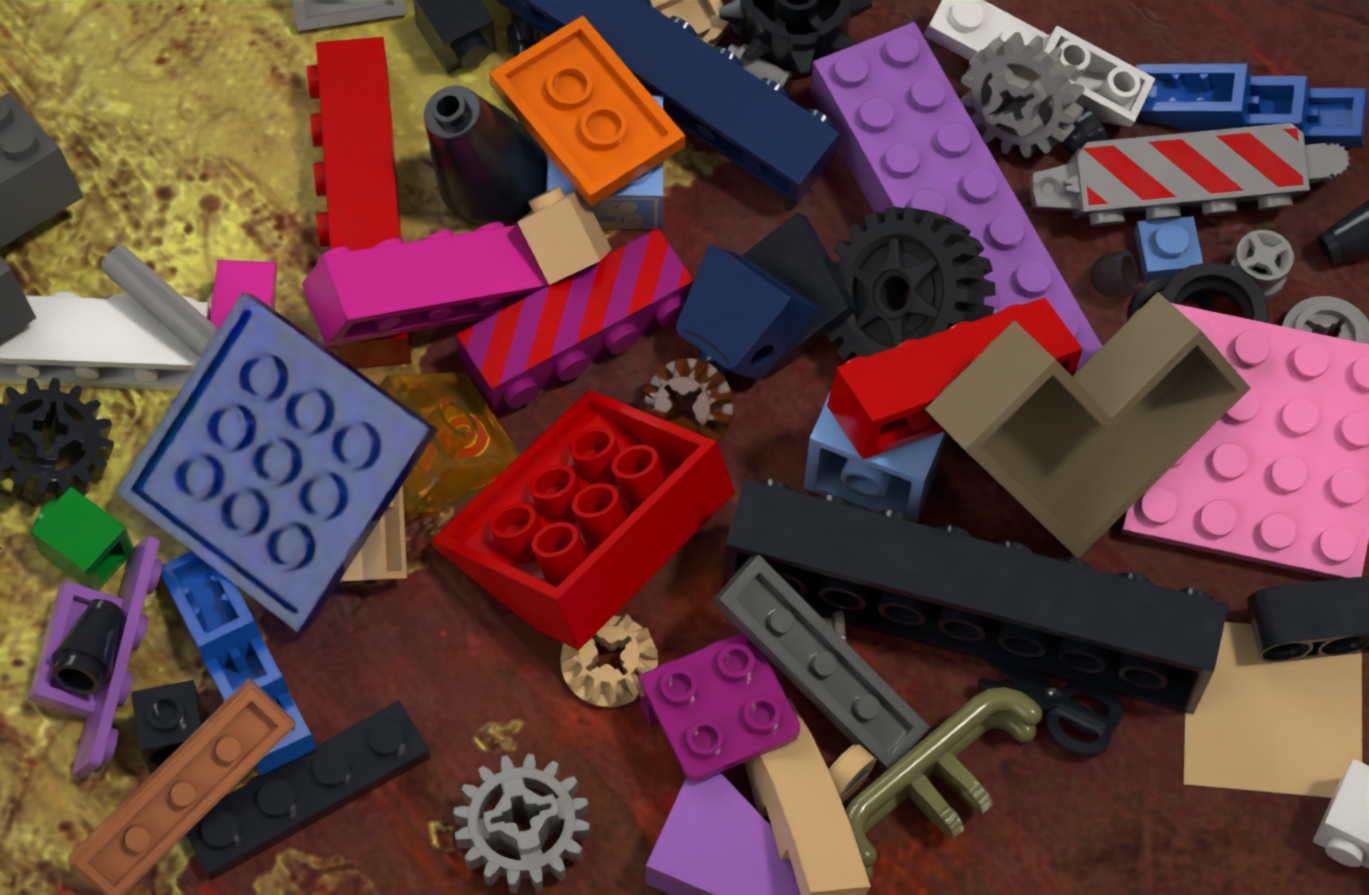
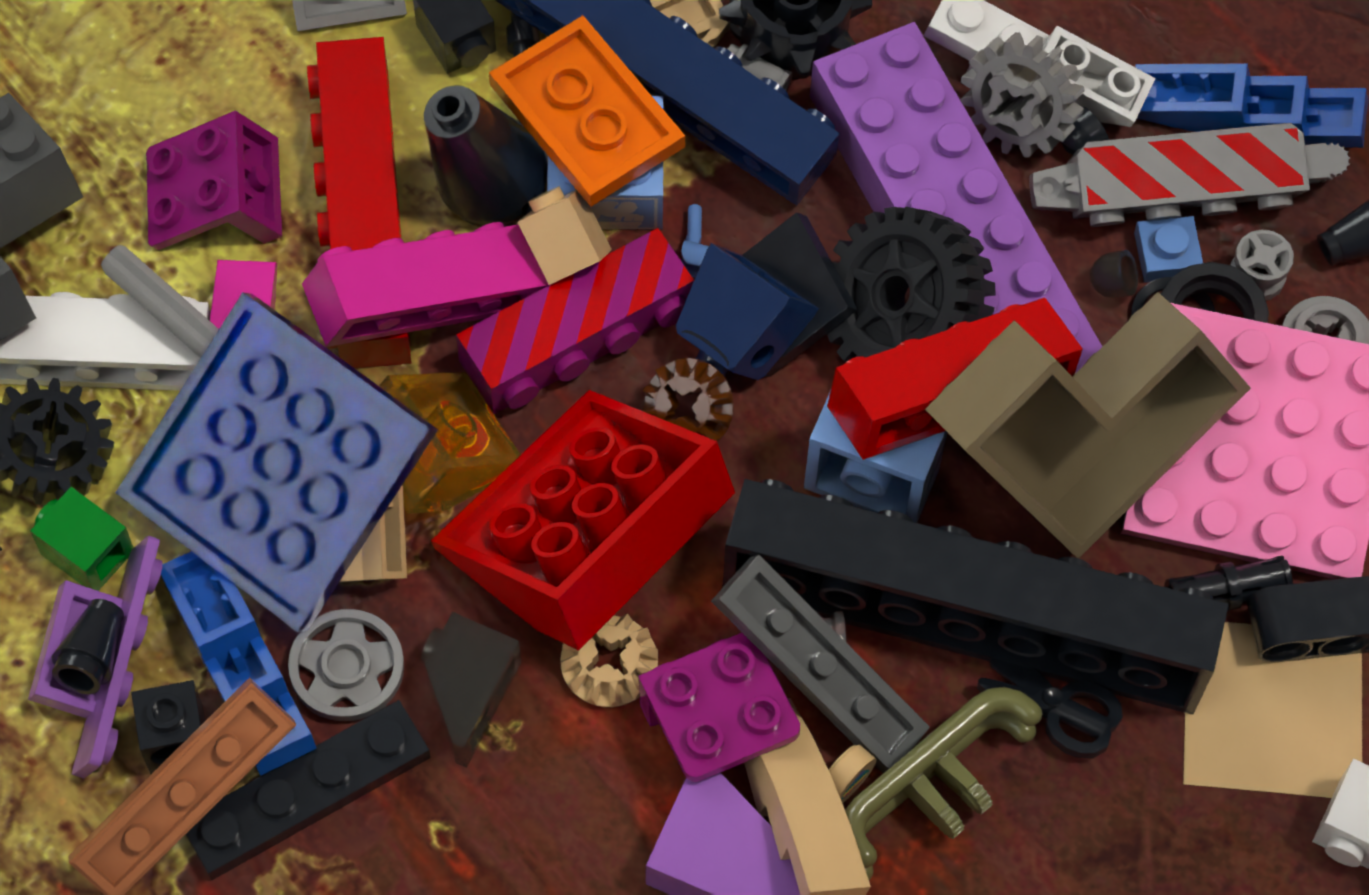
(213, 178): none -> magenta bracket
(346, 665): none -> light grey wheel
(468, 678): none -> clear smoke slope
(500, 832): light grey gear -> none
(692, 250): none -> medium blue hand
(1236, 583): none -> black pin

